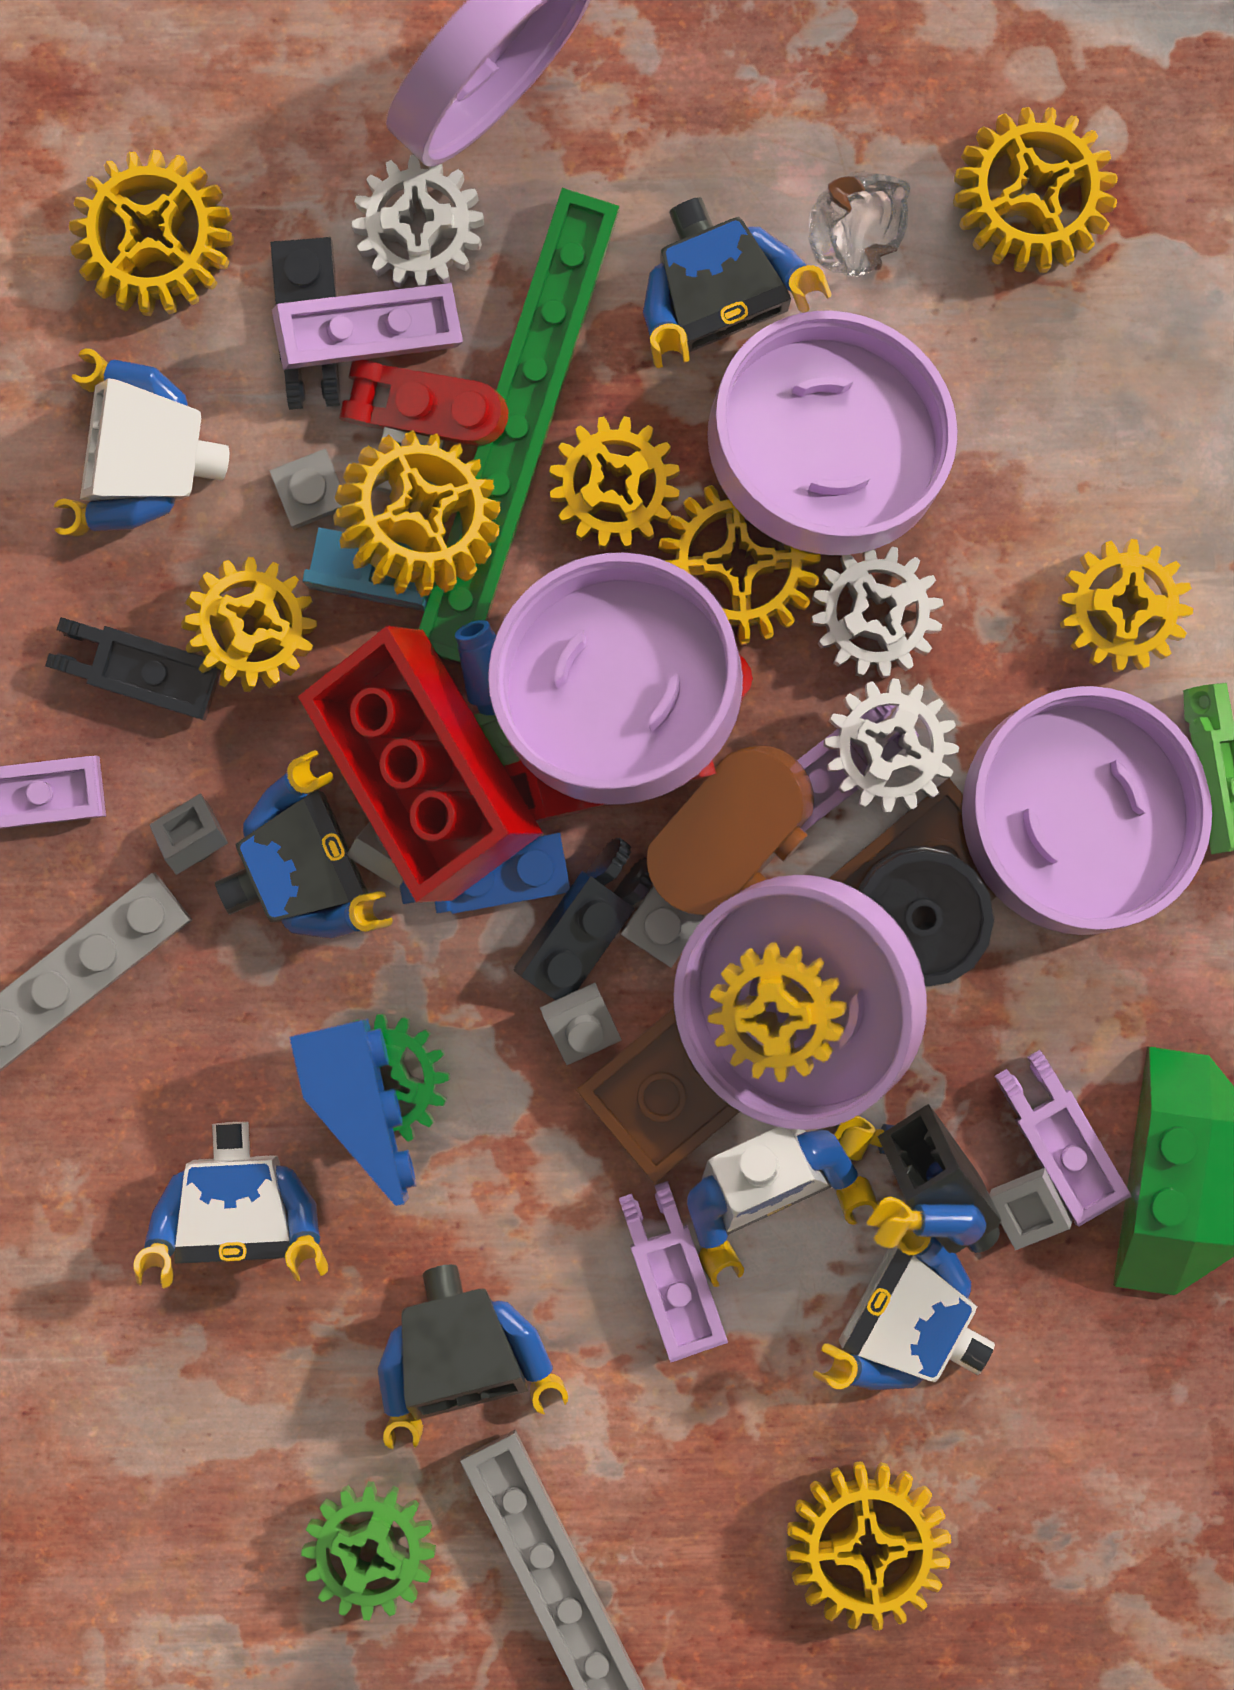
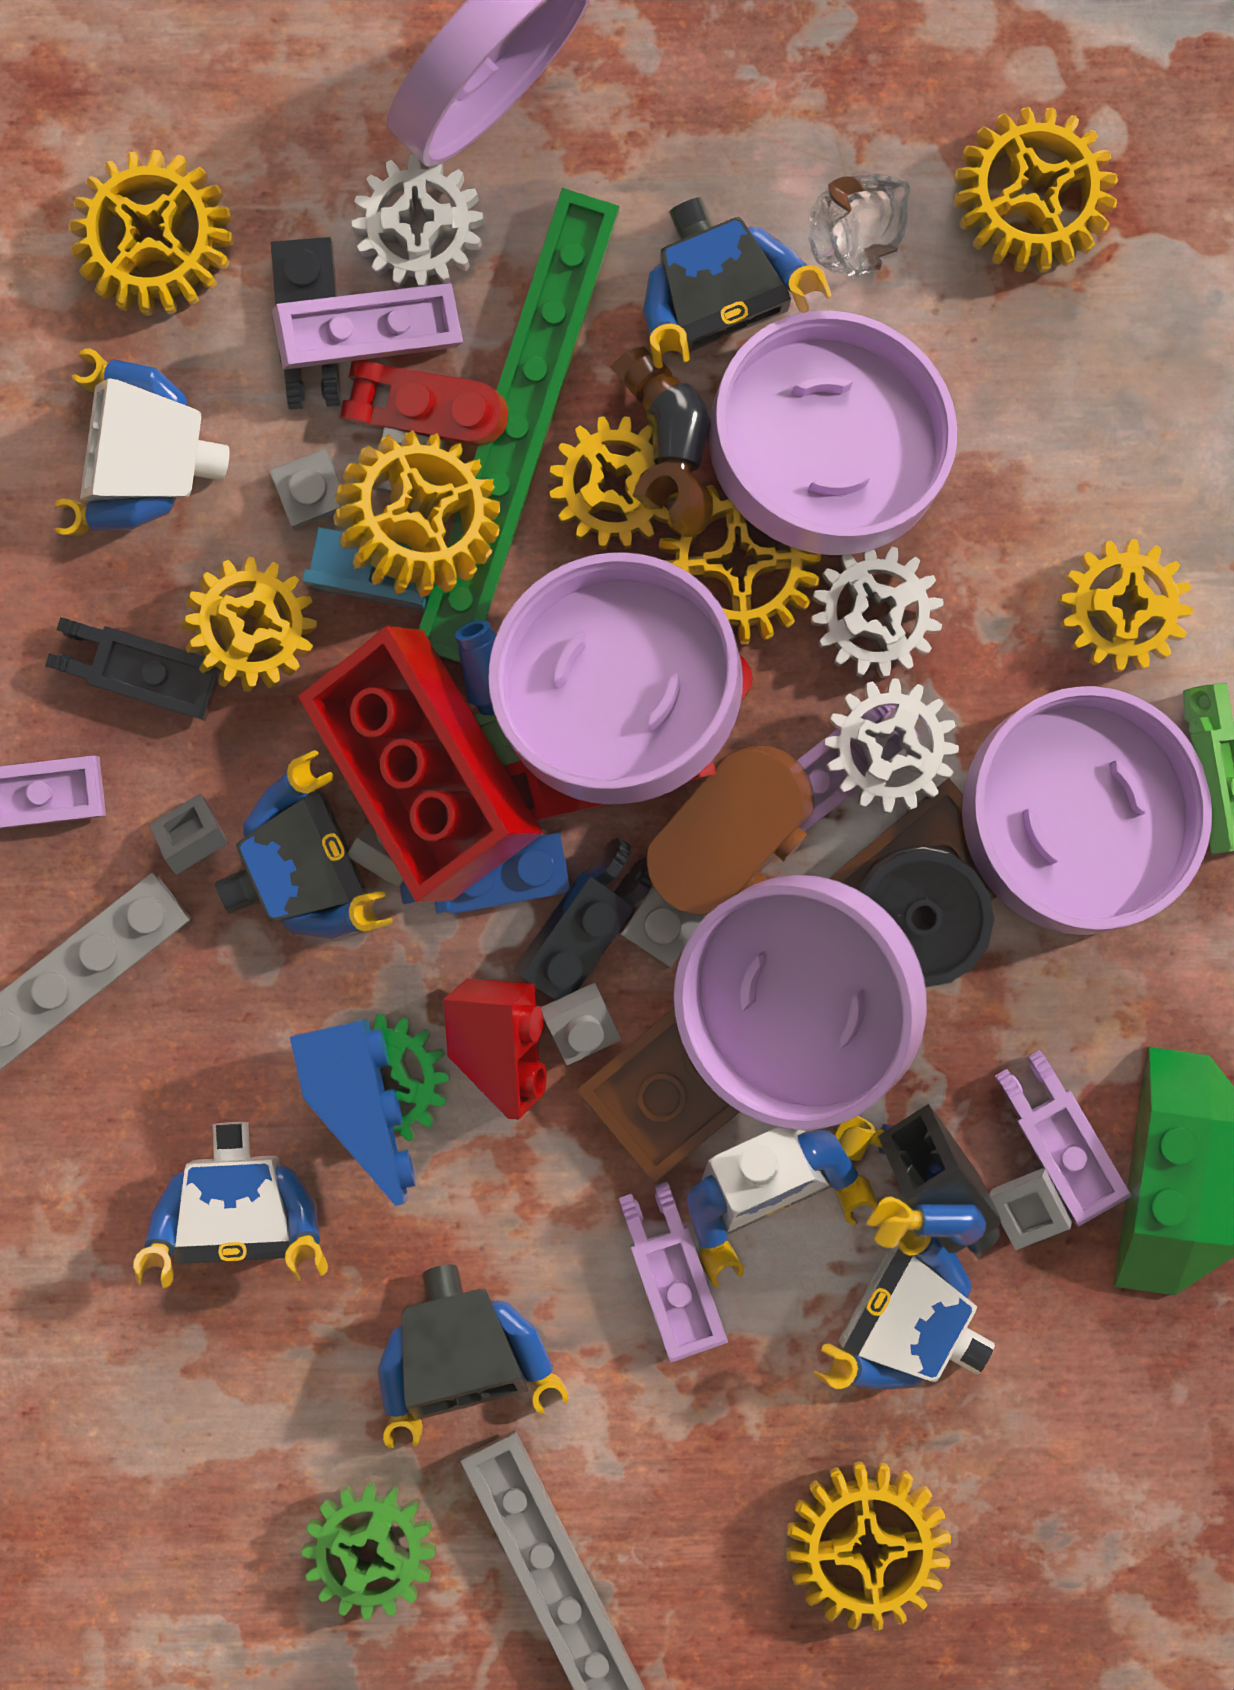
(495, 1039): none -> red slope
(679, 439): none -> piece
(776, 986): yellow gear -> none

